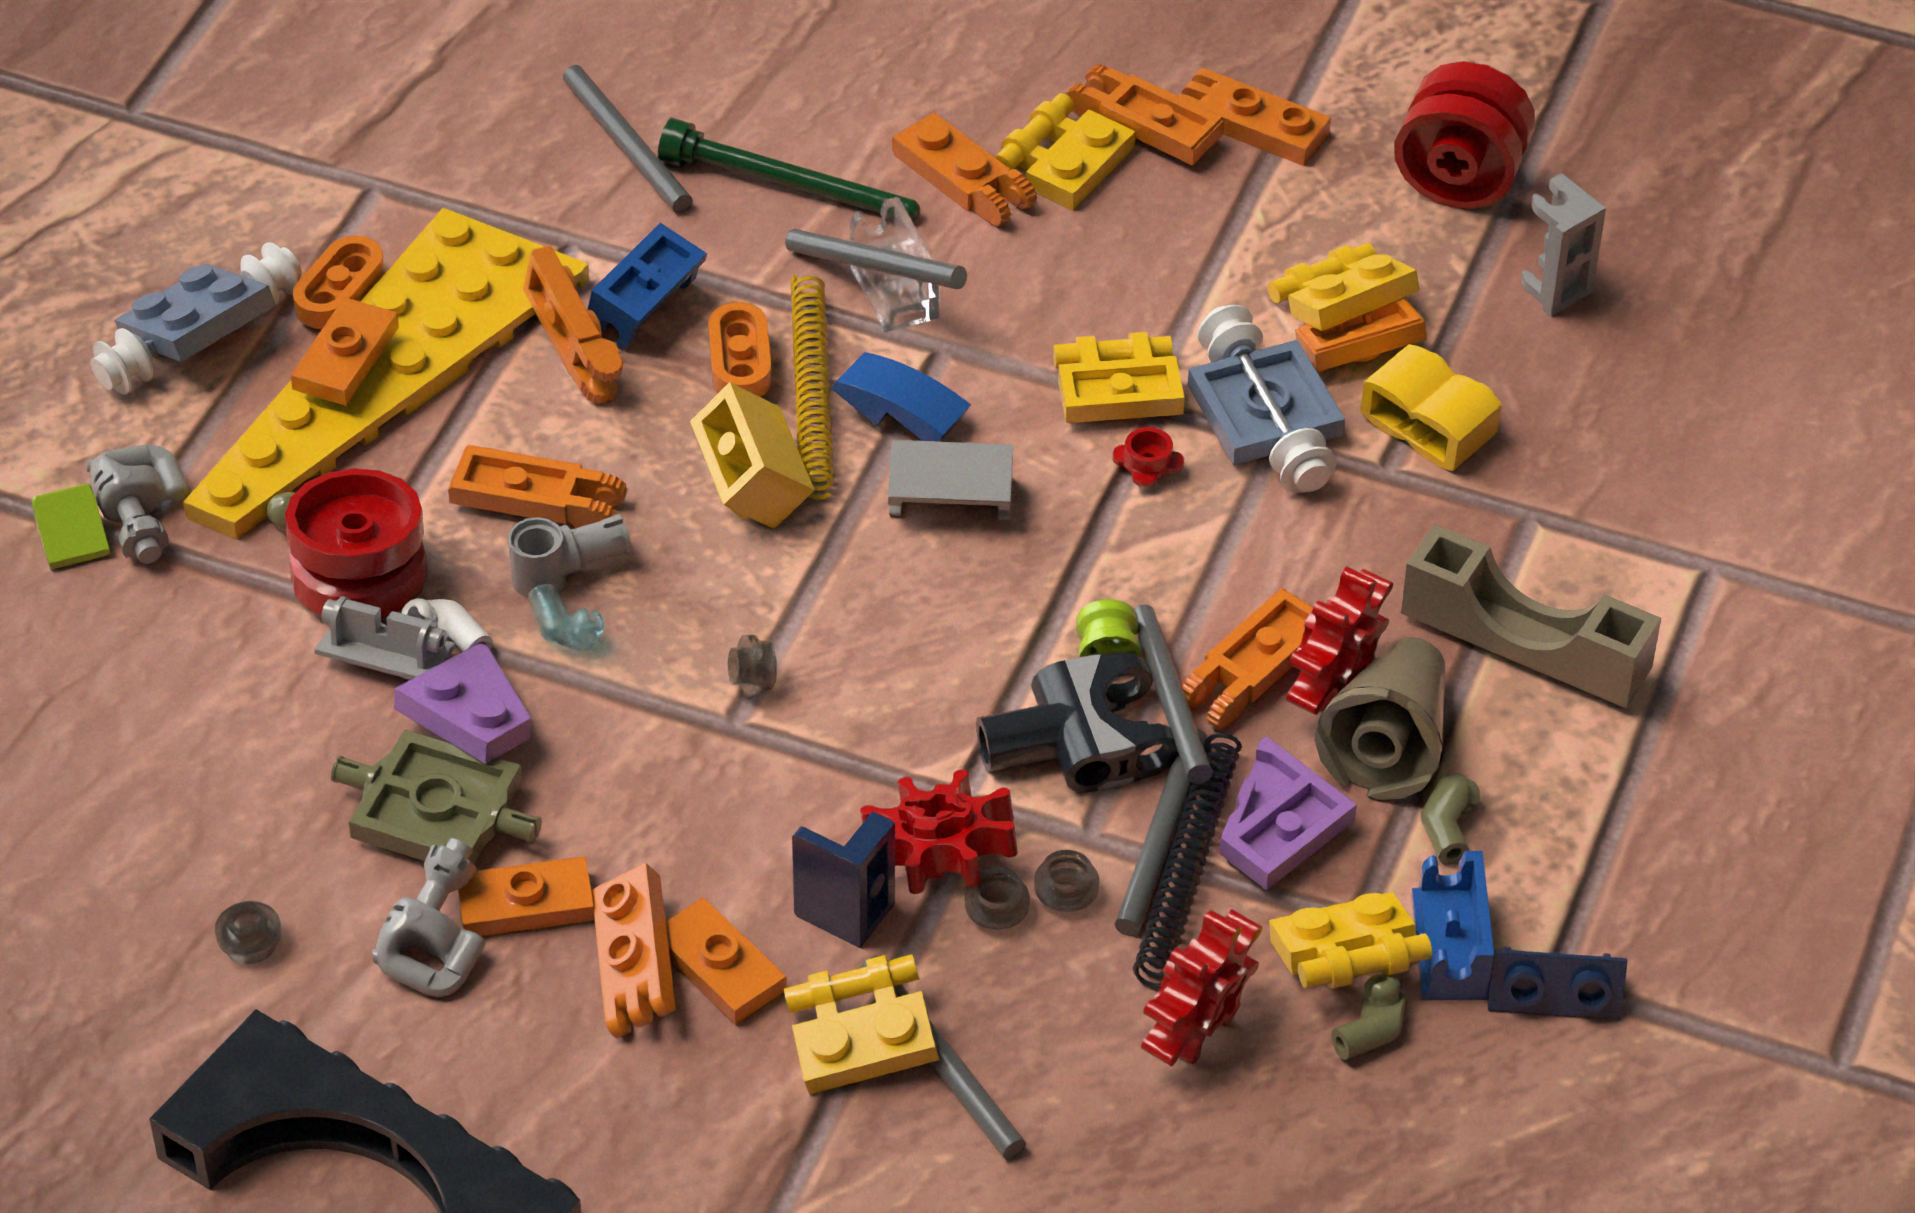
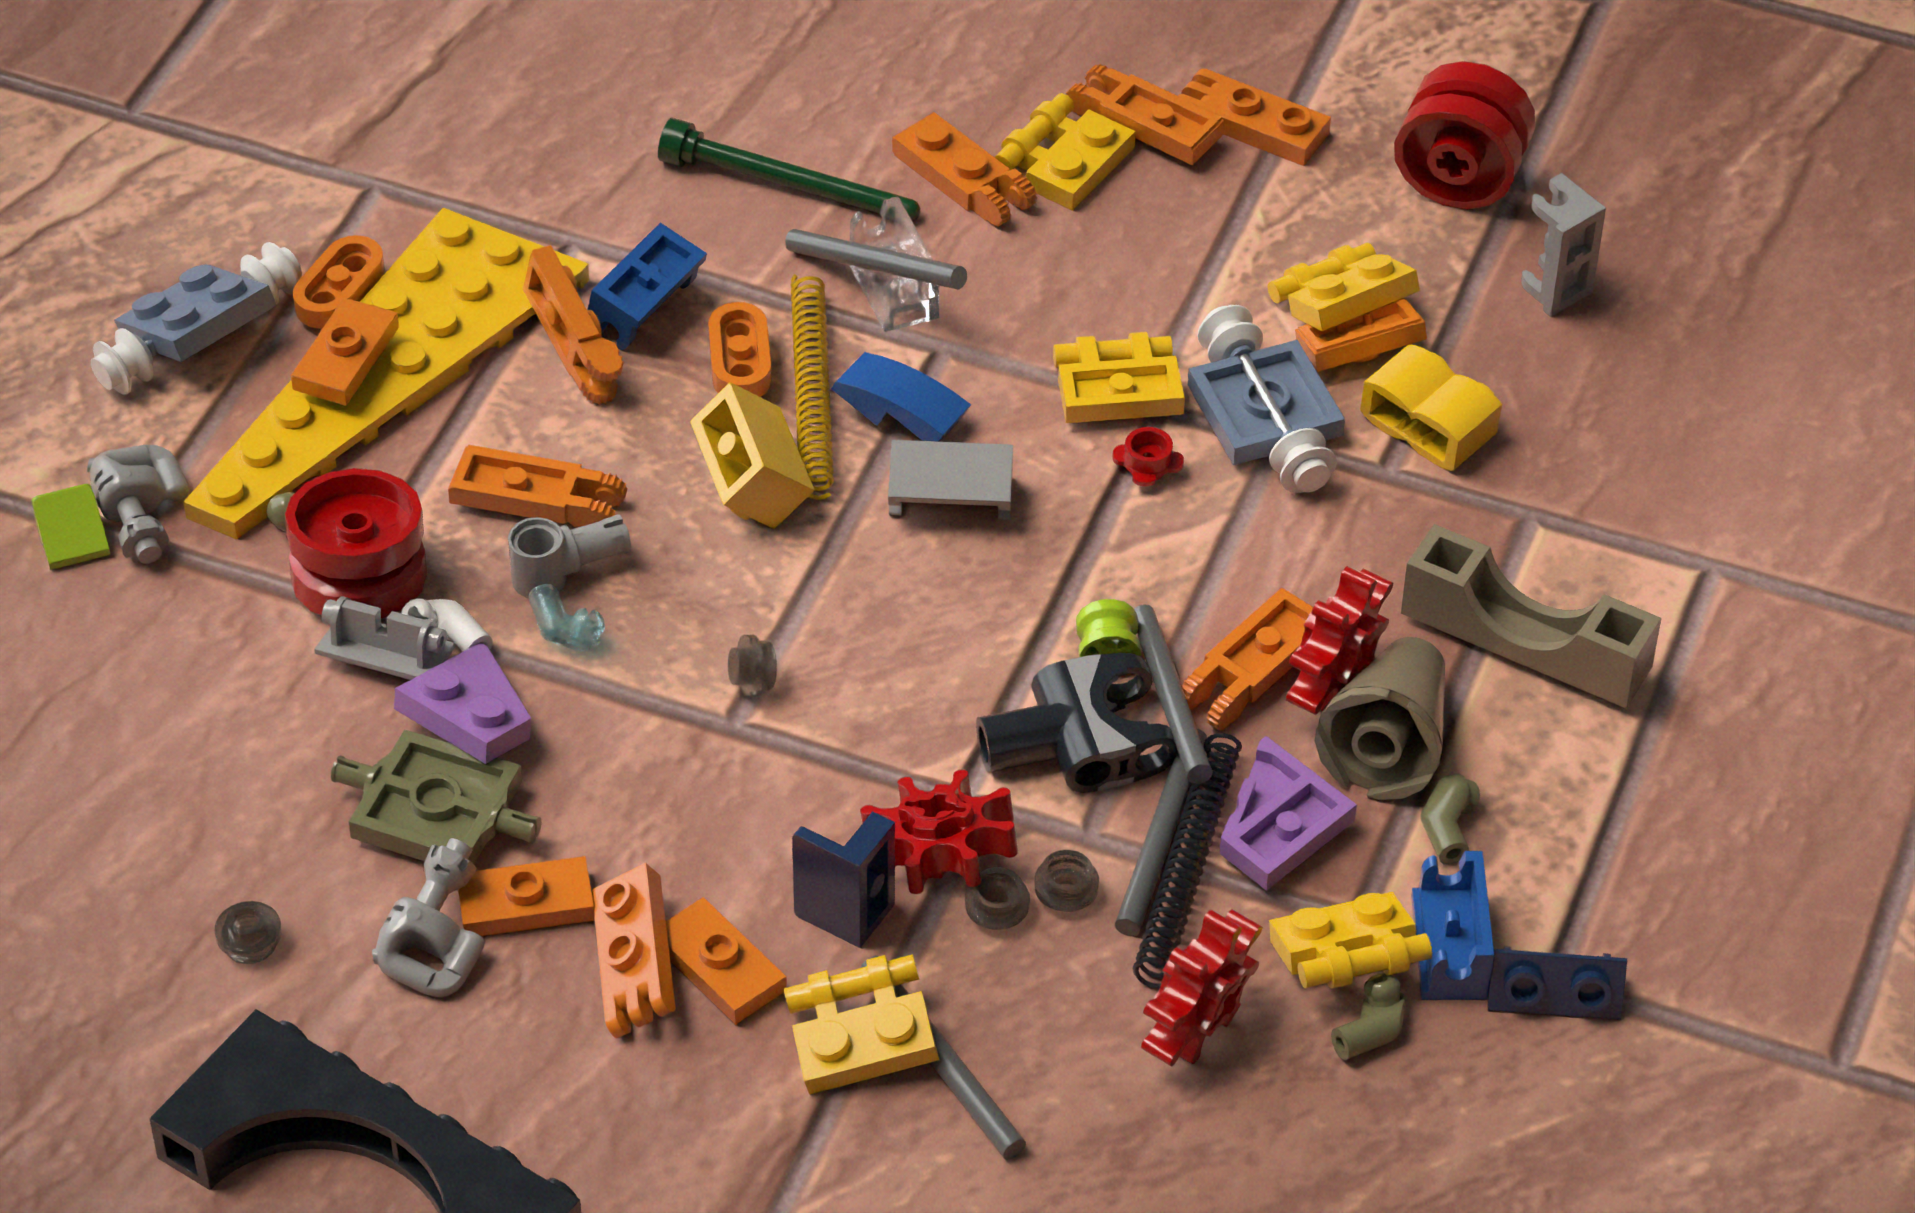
(627, 139): dark grey bar -> none

